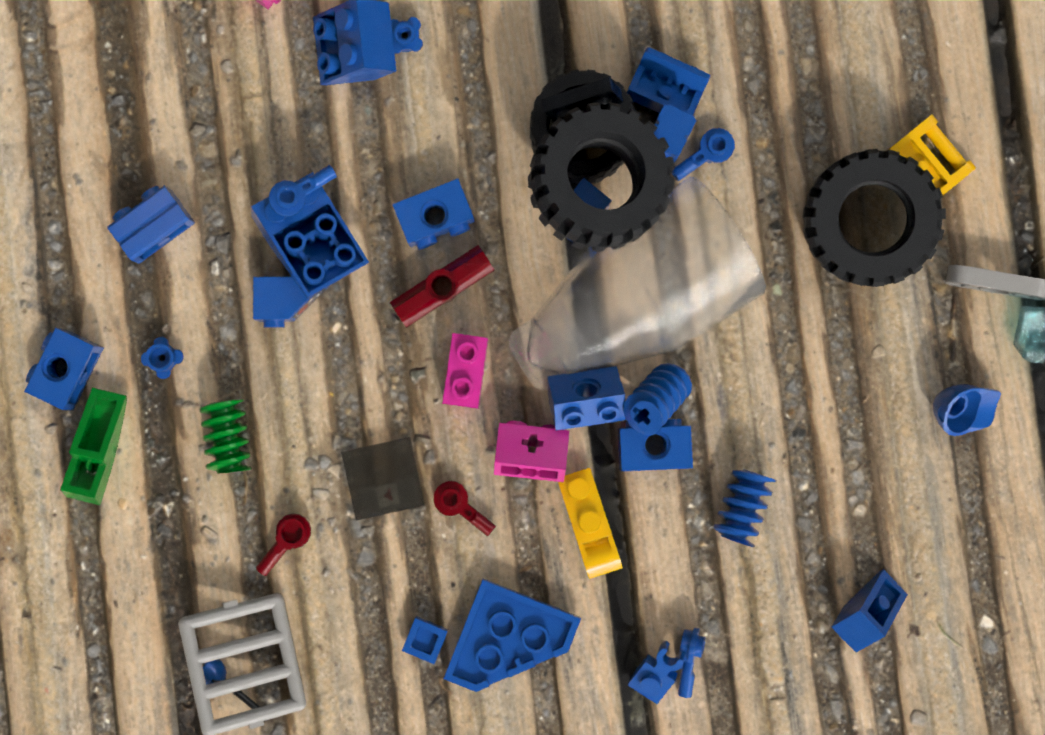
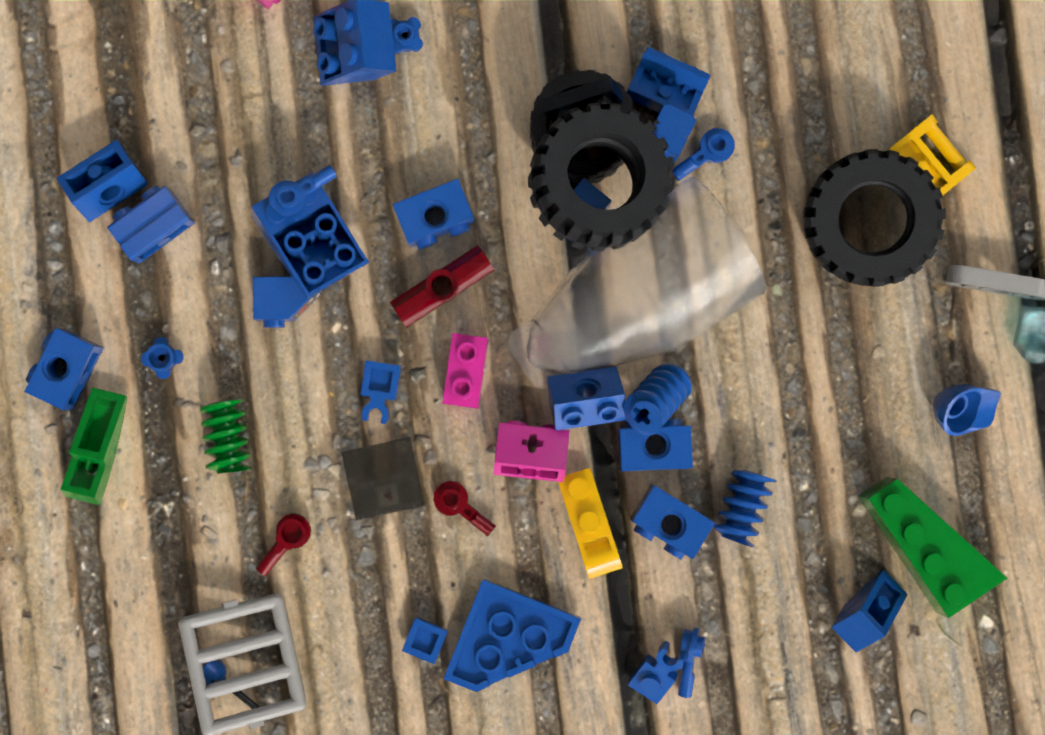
(102, 181): none -> blue brick
(379, 383): none -> blue plate
(692, 525): none -> blue brick
(935, 555): none -> green wedge

